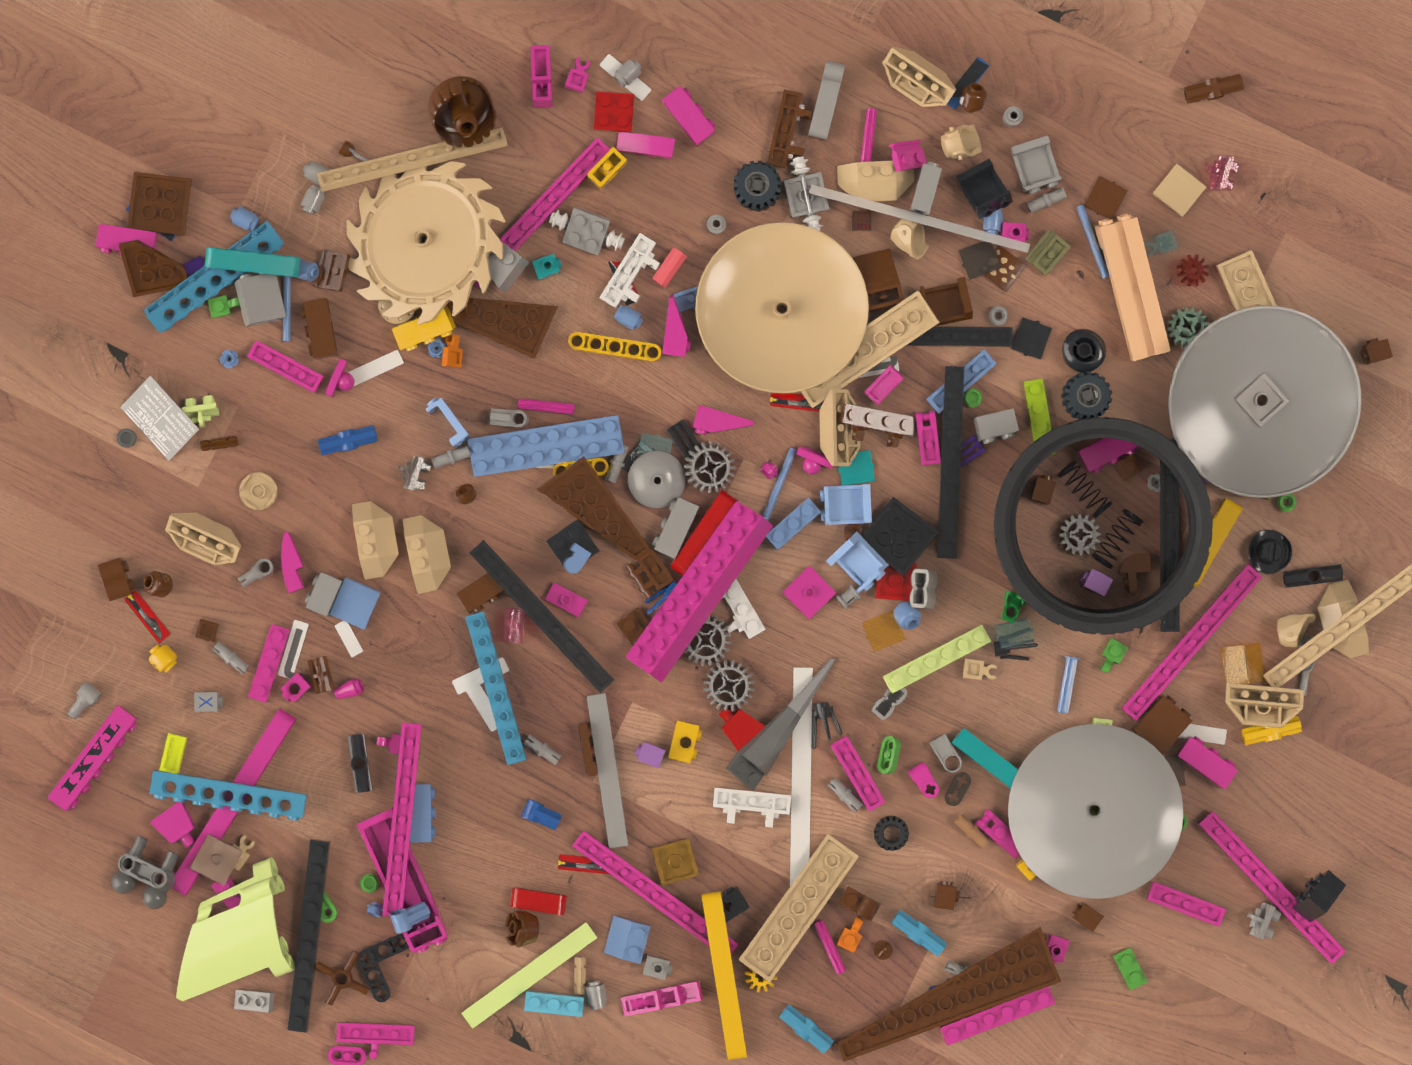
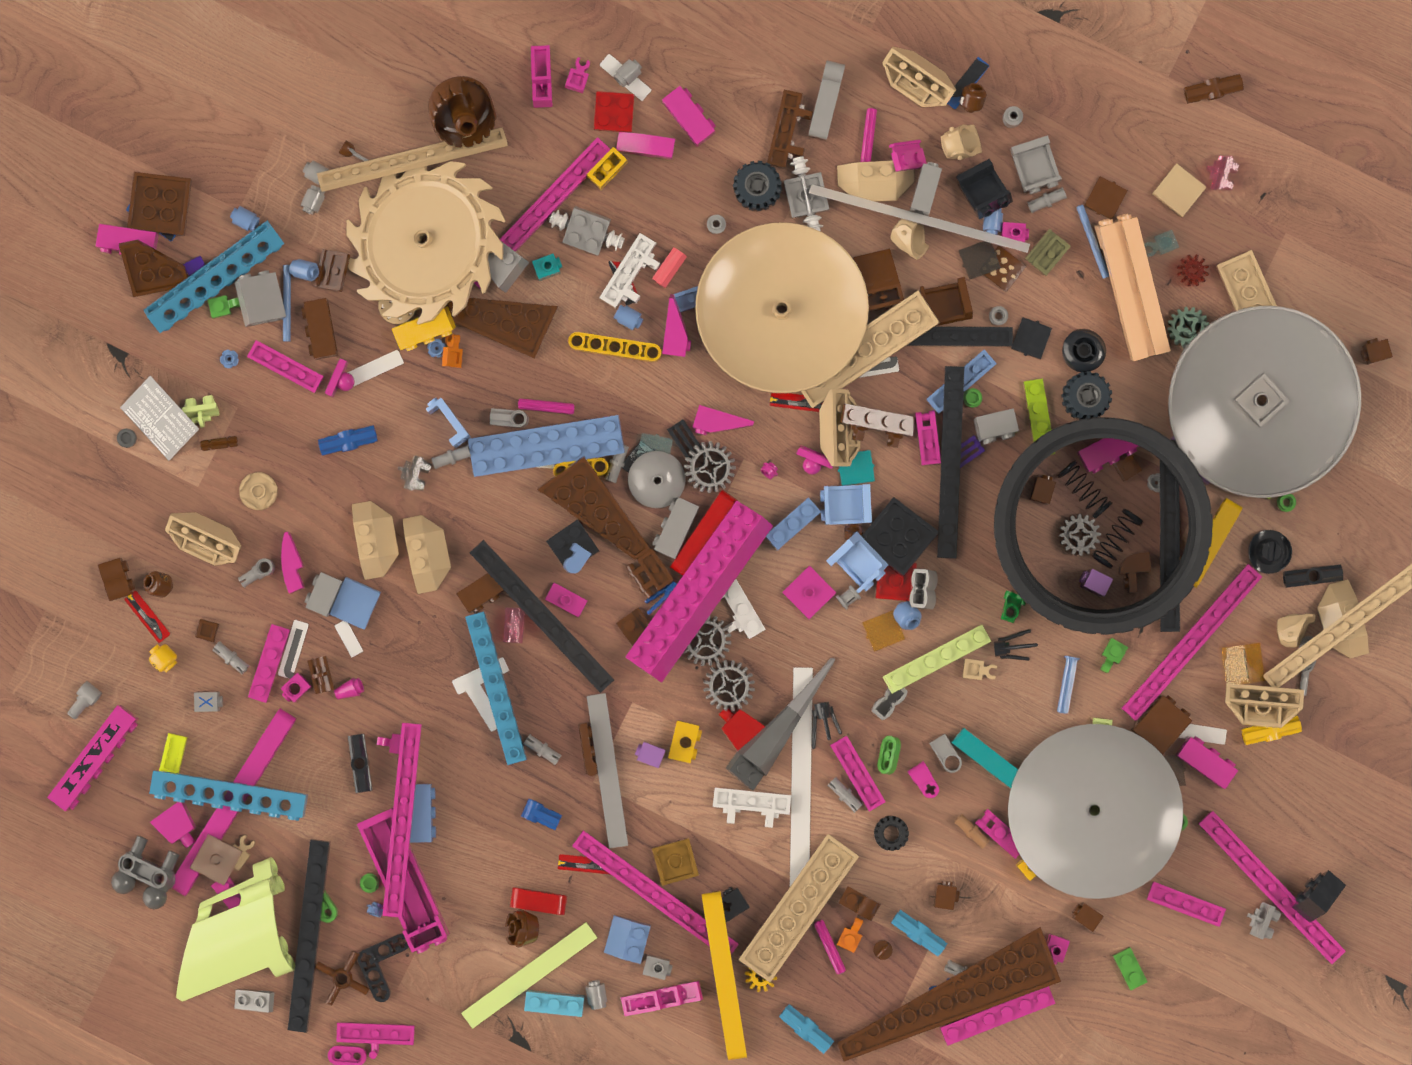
(252, 262): teal beam -> none
(405, 918): medium blue piece -> none
(466, 494): reddish brown tile -> none
(580, 975): tan axle -> none
(779, 483): medium blue bar -> none
(861, 221): tile -> none
(884, 385): dark pink tile -> none
(953, 786): clear smoke beam -> none
(1014, 634): clear light blue piece -> none

